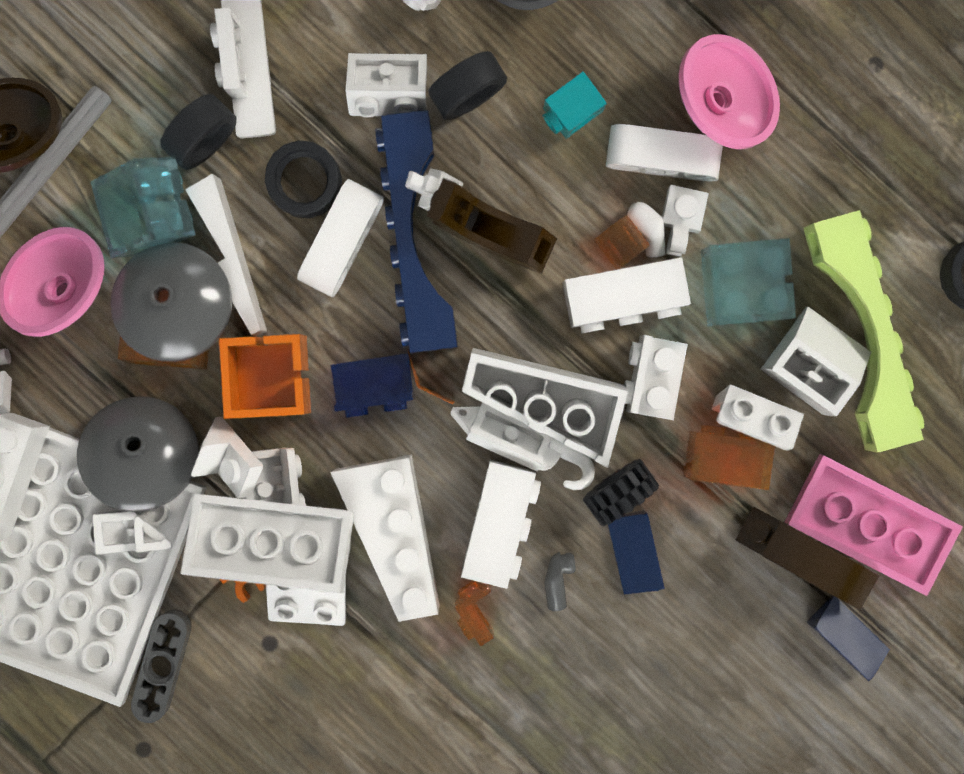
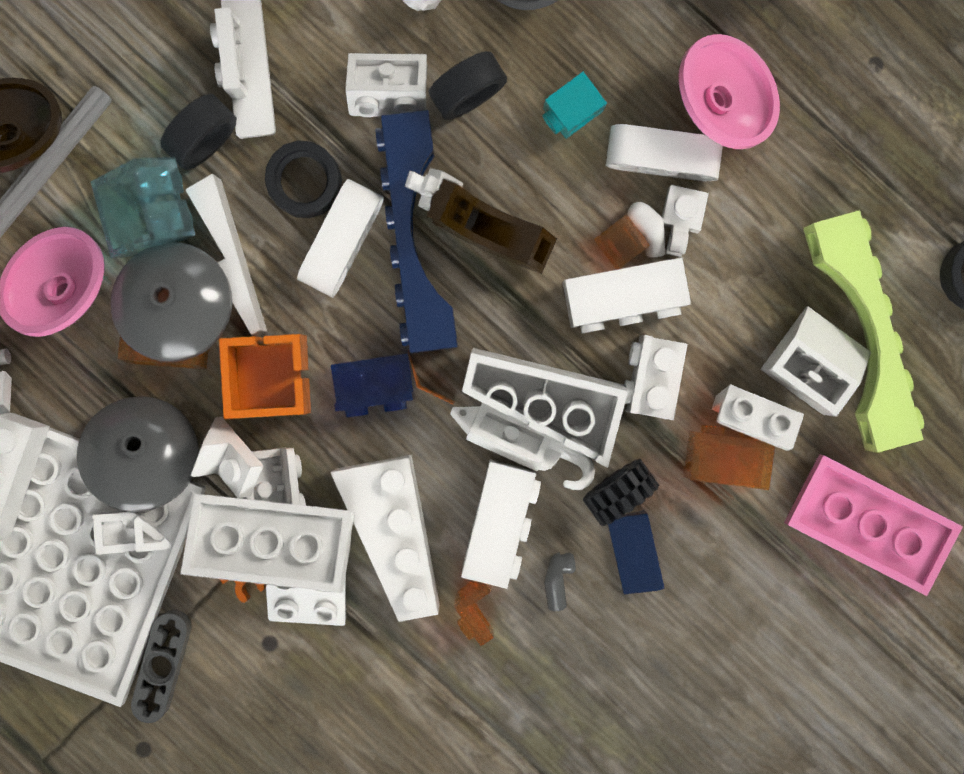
(748, 281): clear light blue piece -> none
(807, 558): dark brown arch -> none
(849, 637): slope -> none

